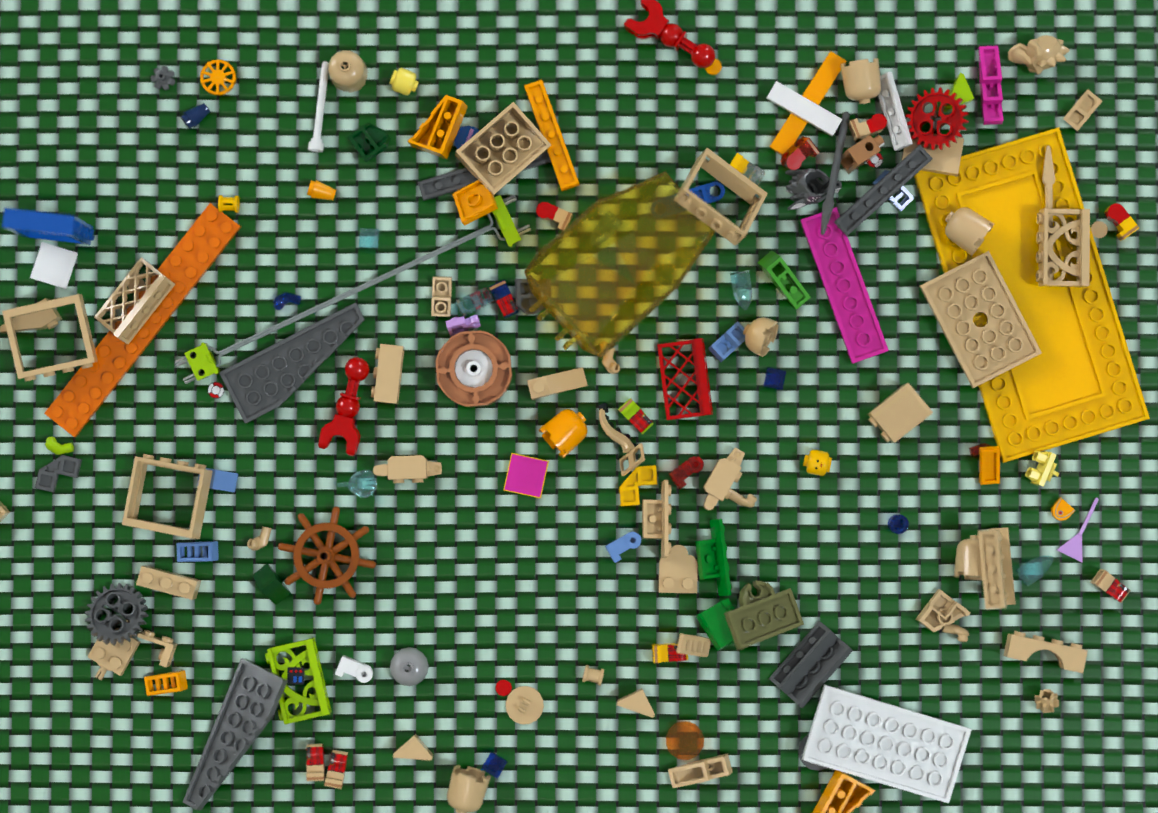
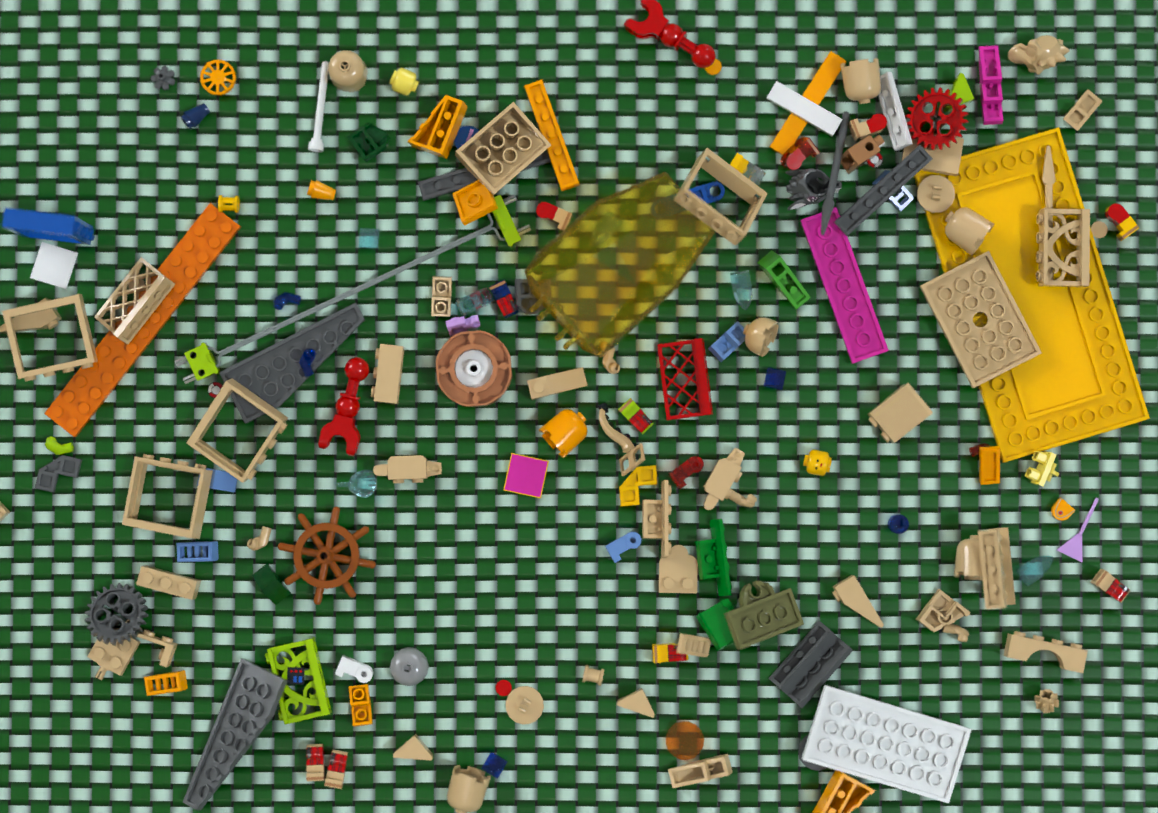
(215, 456): none -> tan window
(306, 361): none -> clear blue arm
(360, 705): none -> light orange slope
(853, 596): none -> tan slope
(935, 193): none -> tan piece

